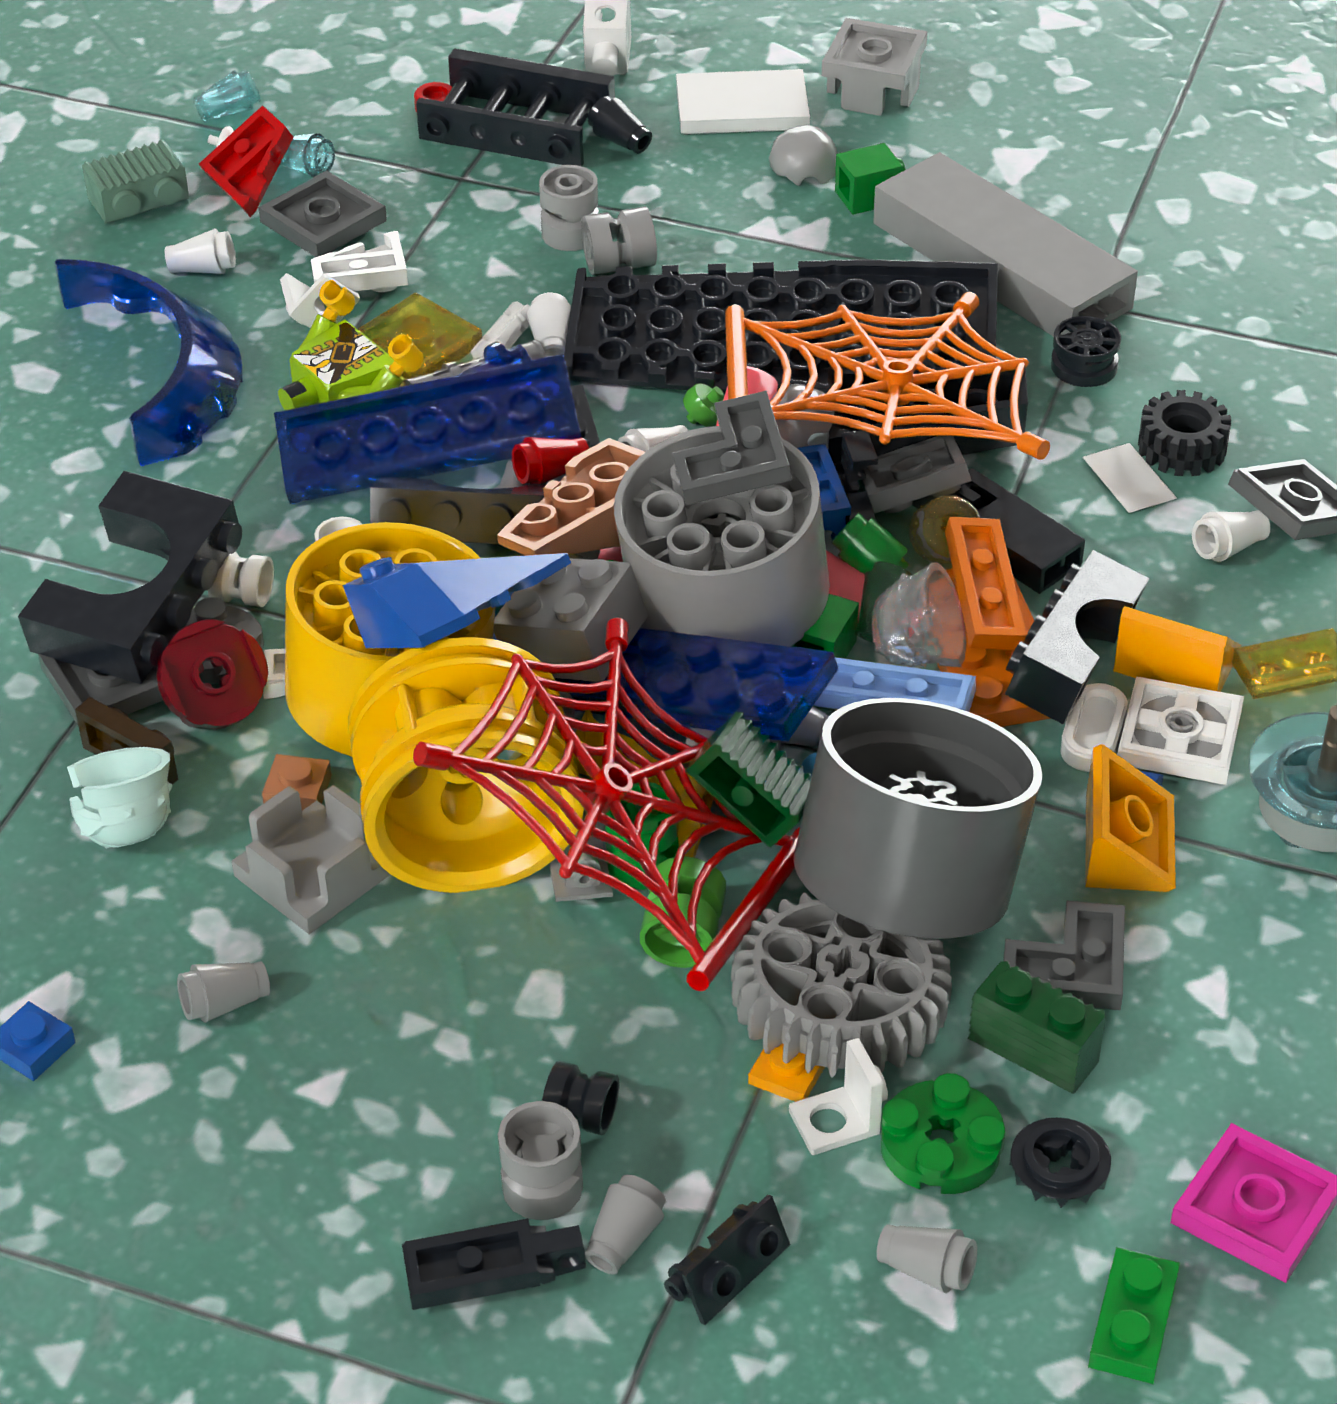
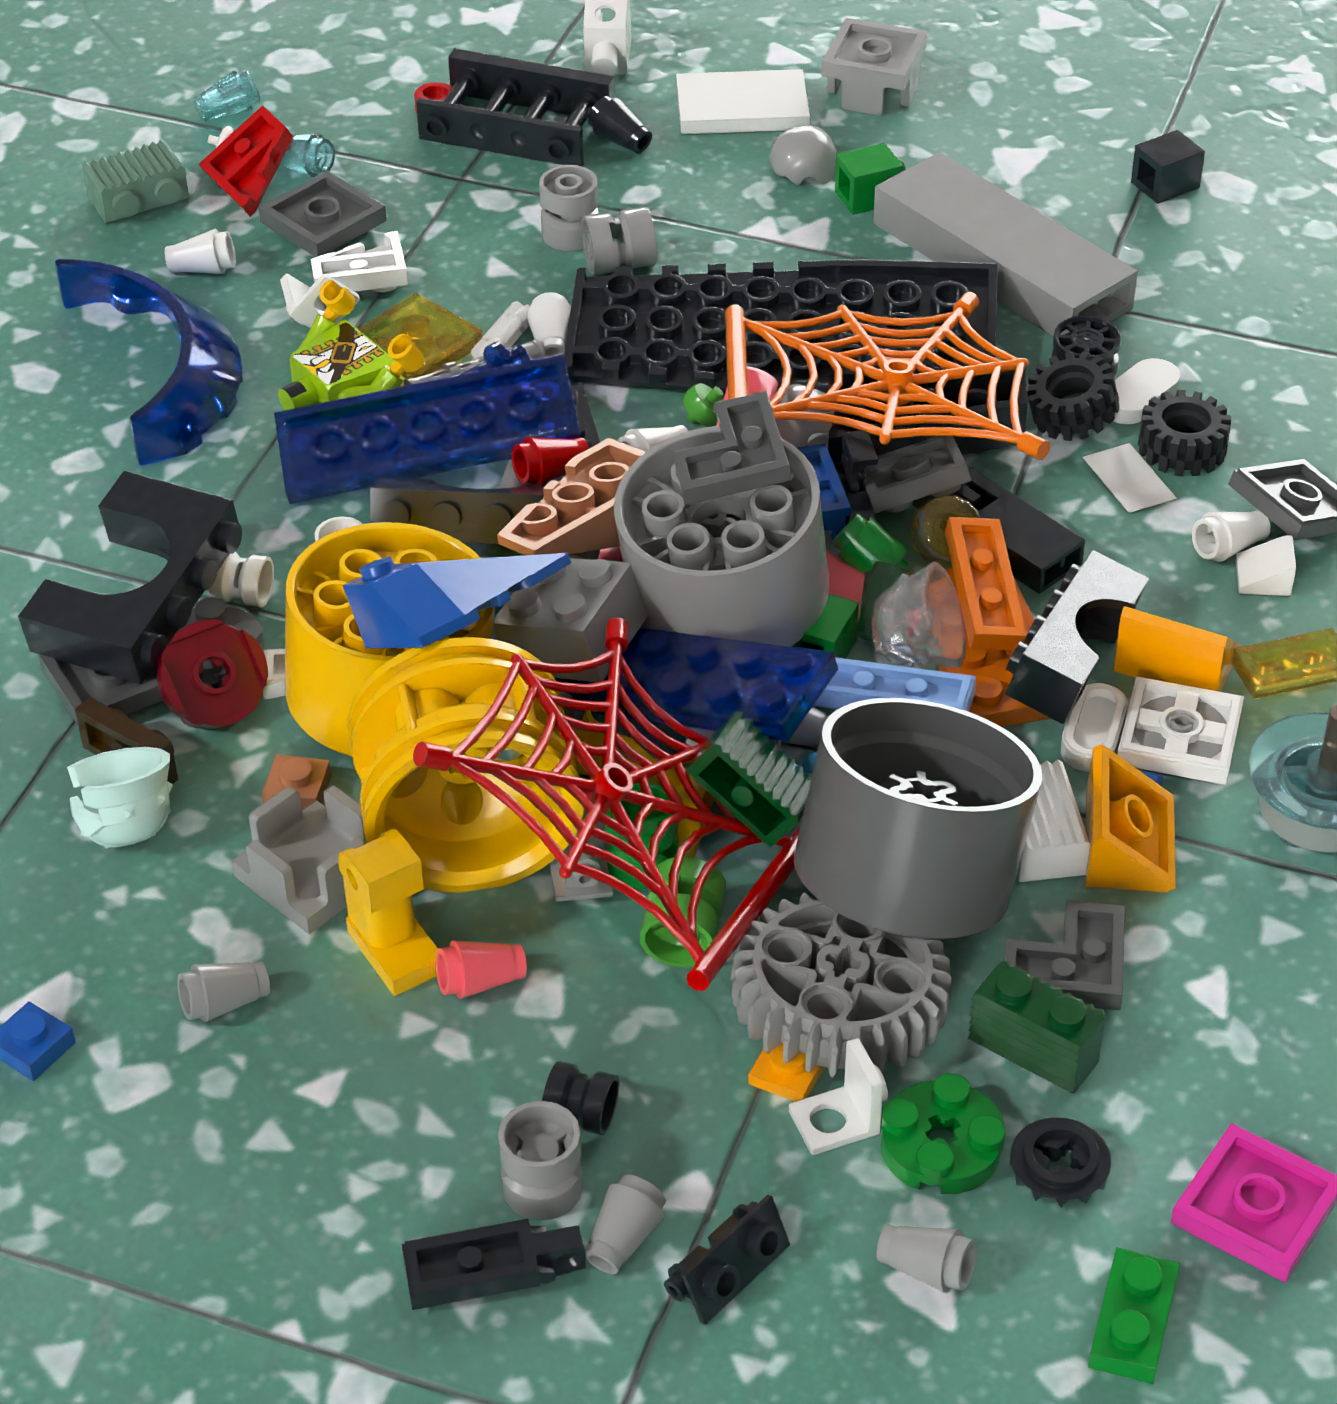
(381, 910): none -> yellow piece
(478, 966): none -> coral cone
(1056, 836): none -> white brick
(1078, 413): none -> black tyre
(1141, 384): none -> white tile
(1167, 166): none -> black brick
(1267, 568): none -> white slope

